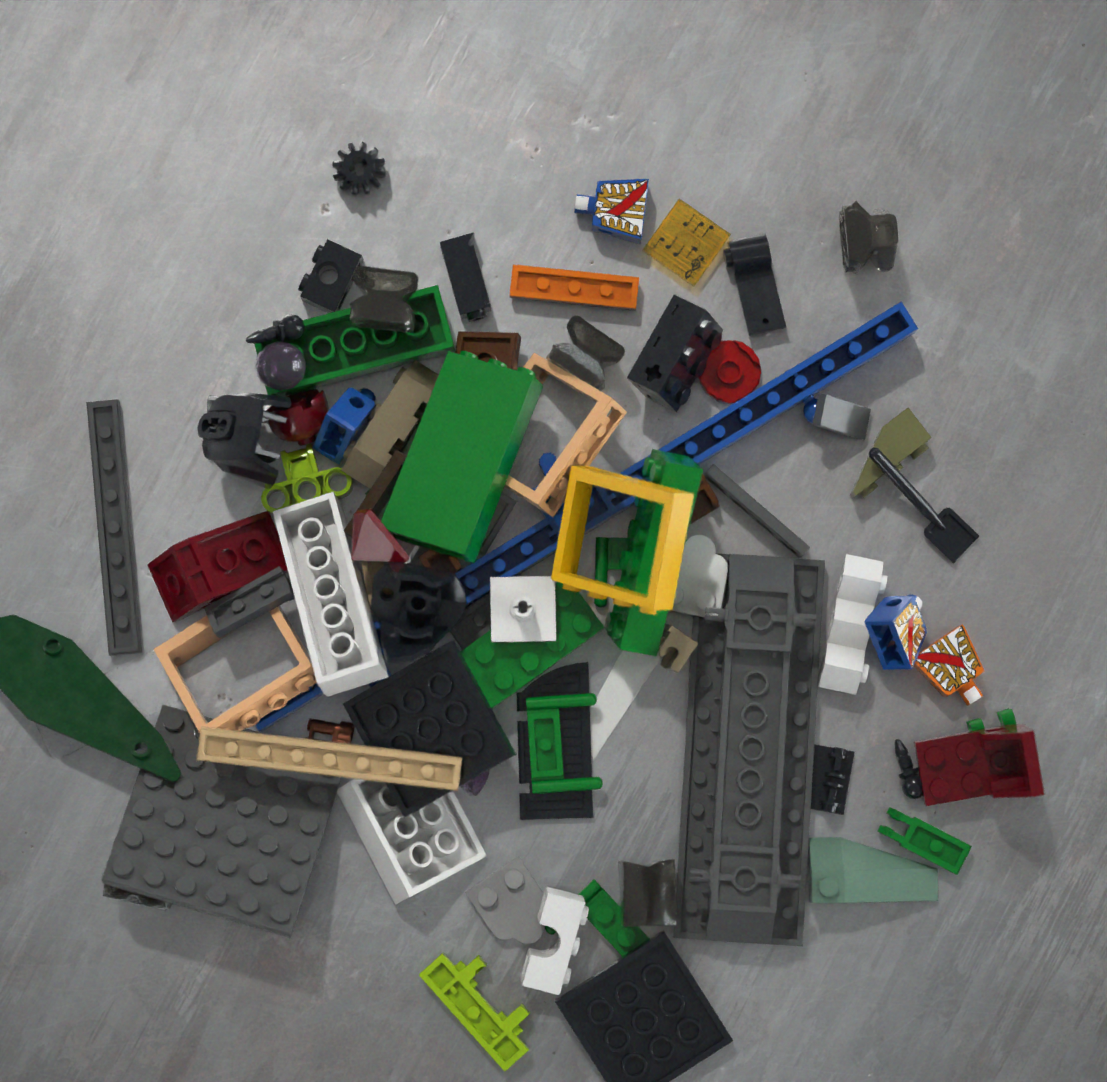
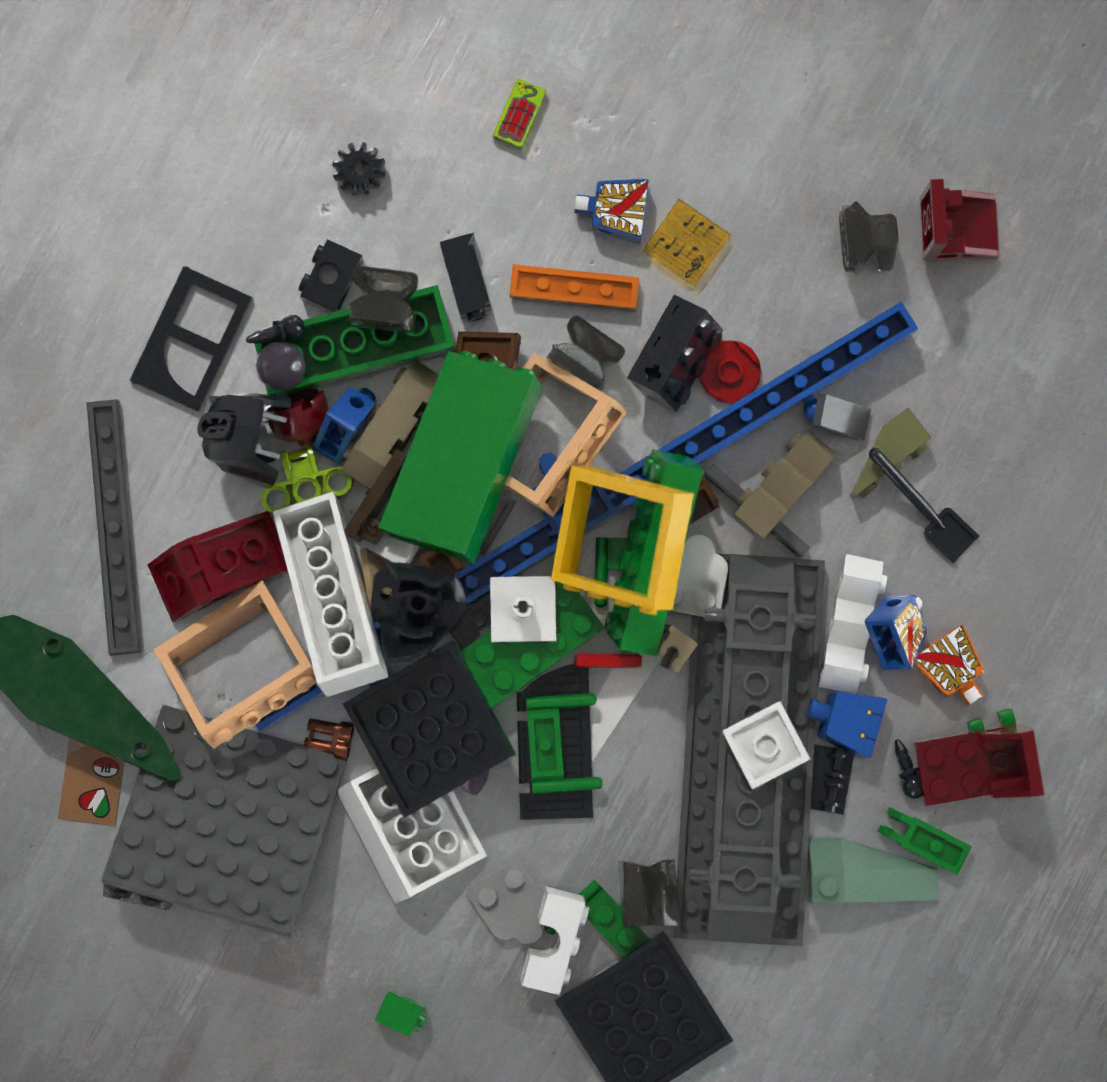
(91, 787): none -> medium nougat sticker
(152, 369): none -> black window
(249, 602): dark grey hinge -> none
(329, 758): tan tile -> none
(373, 541): slope -> none
(401, 1013): none -> green brick
(493, 1030): lime hinge -> none
(519, 113): none -> tile
(586, 660): none -> red tile
(755, 283): black door -> none
(765, 745): none -> white plate
(784, 483): none -> dark tan brick
(849, 721): none -> blue torso
(958, 224): none -> dark red bracket

